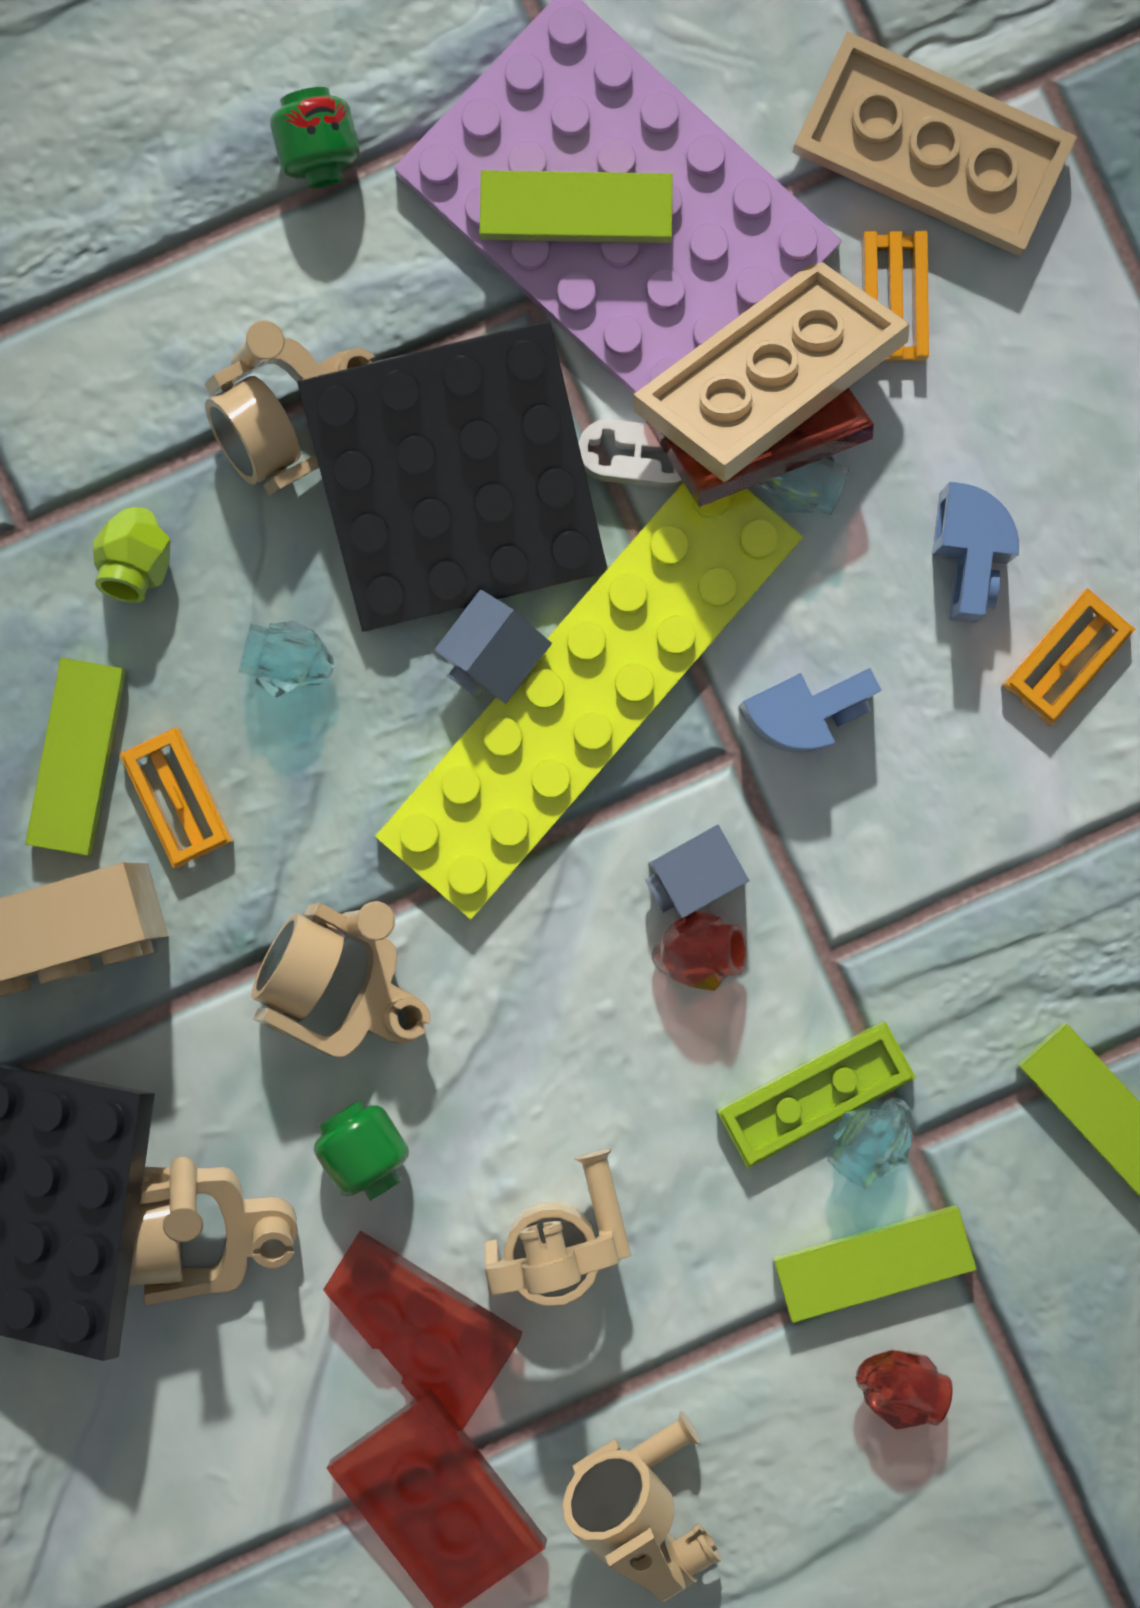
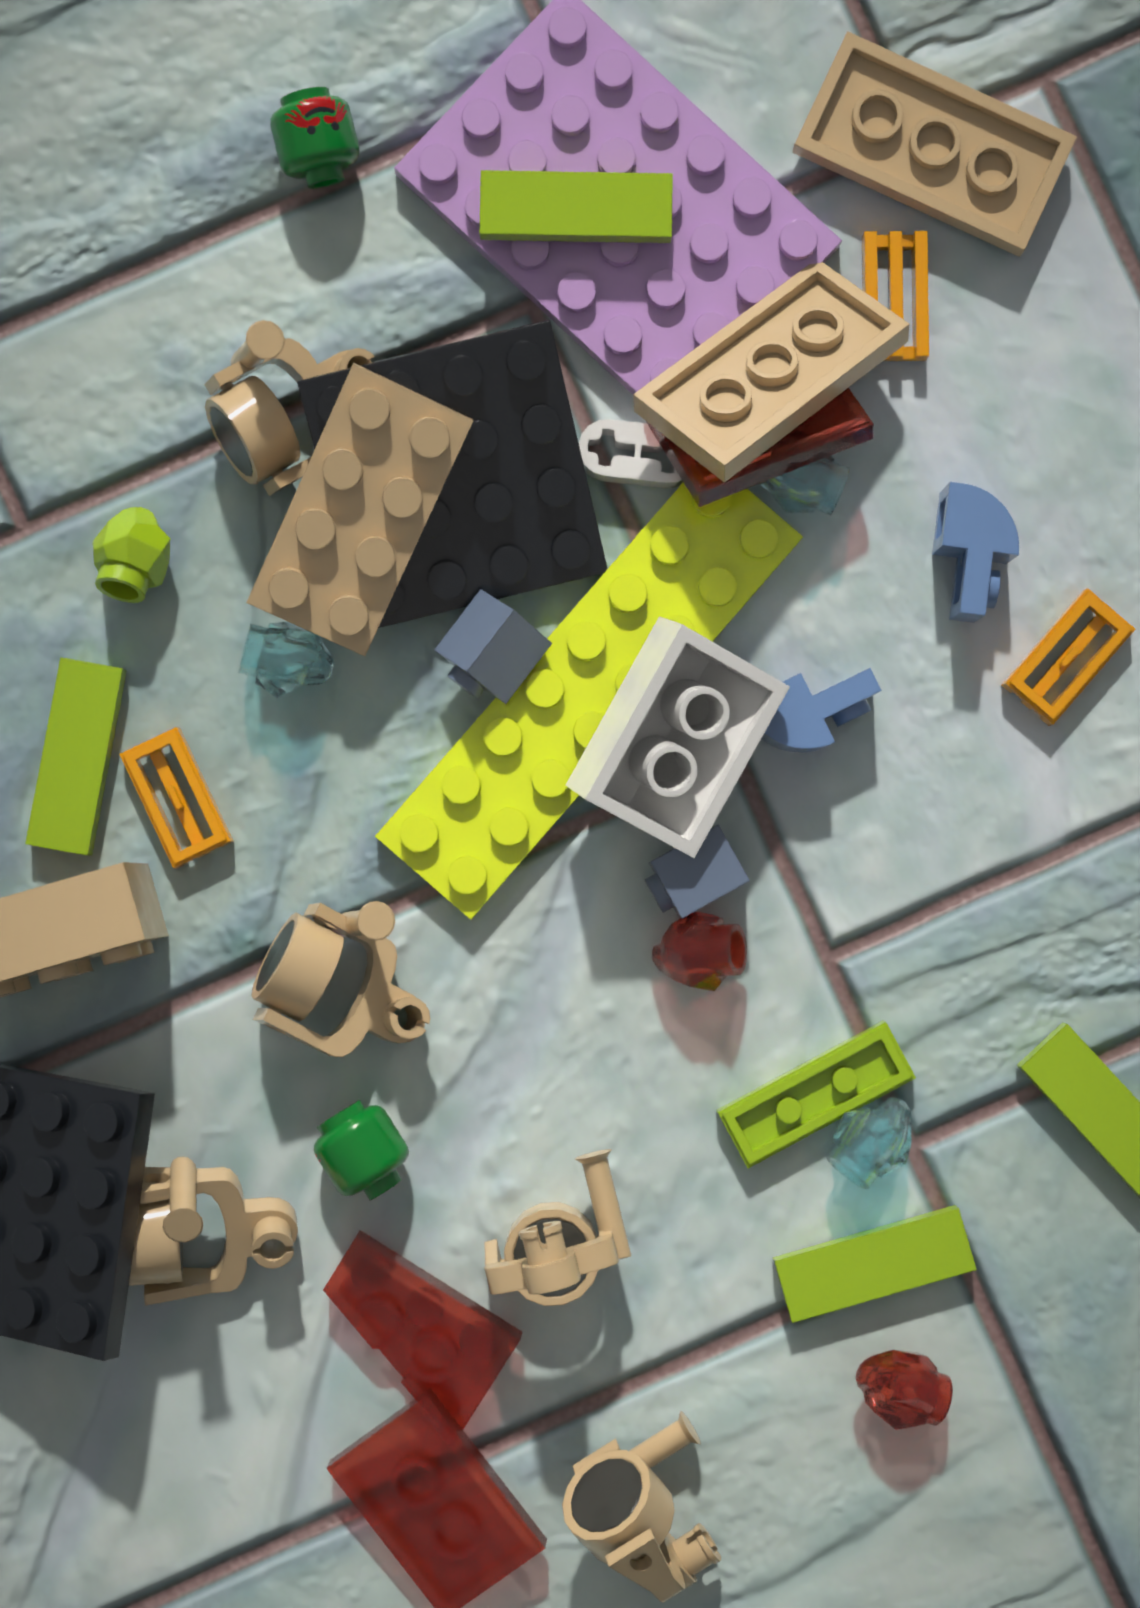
(359, 509): none -> tan plate
(677, 736): none -> white slope

